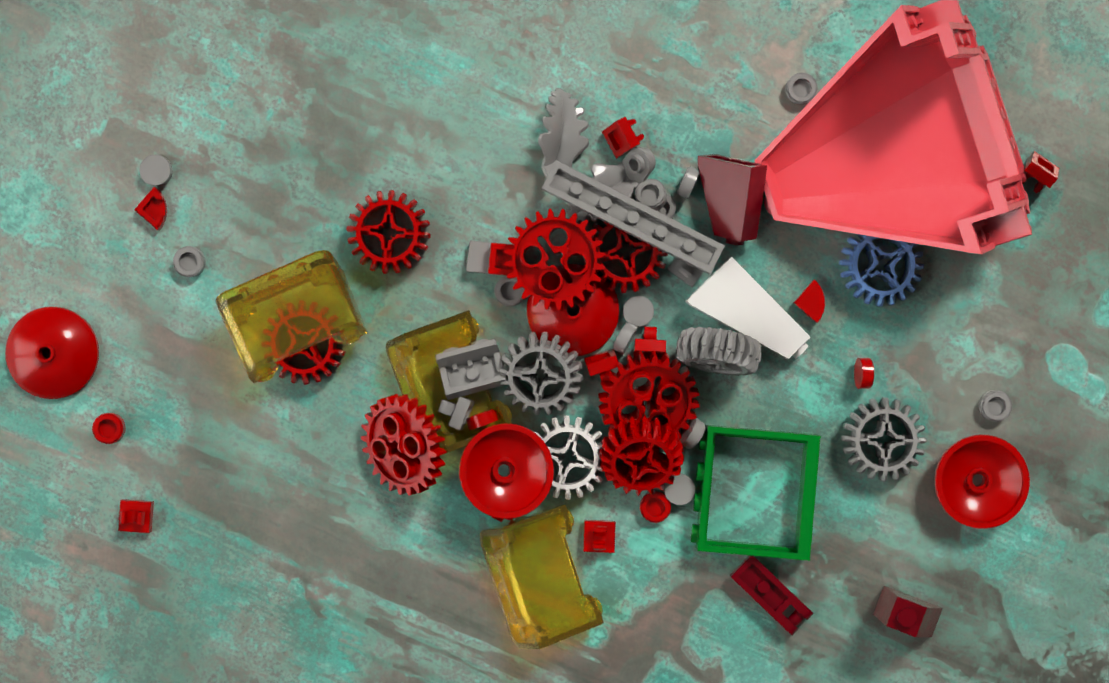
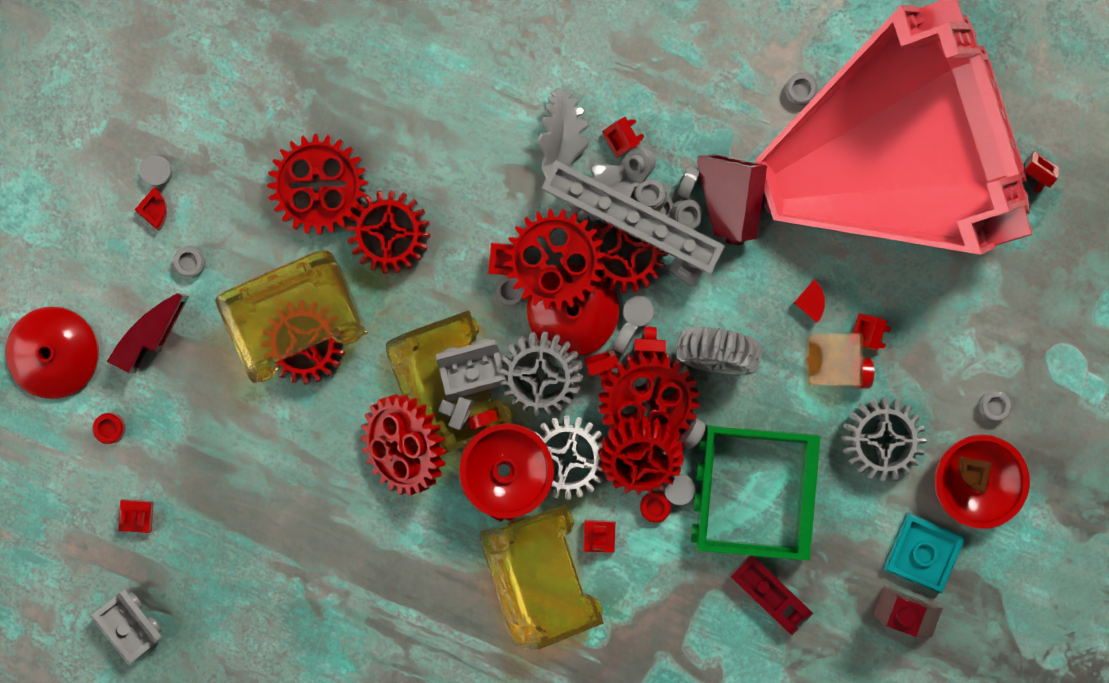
(127, 626): none -> light grey bracket
(148, 332): none -> dark red slope
(317, 155): none -> red gear
(478, 257): light grey tile -> none
(687, 213): none -> light grey tile
(747, 308): white slope -> none
(835, 359): none -> clear orange piece
(872, 330): none -> red tile
(904, 250): medium blue gear -> none
(924, 553): none -> teal tile
(974, 473): none -> reddish brown tile

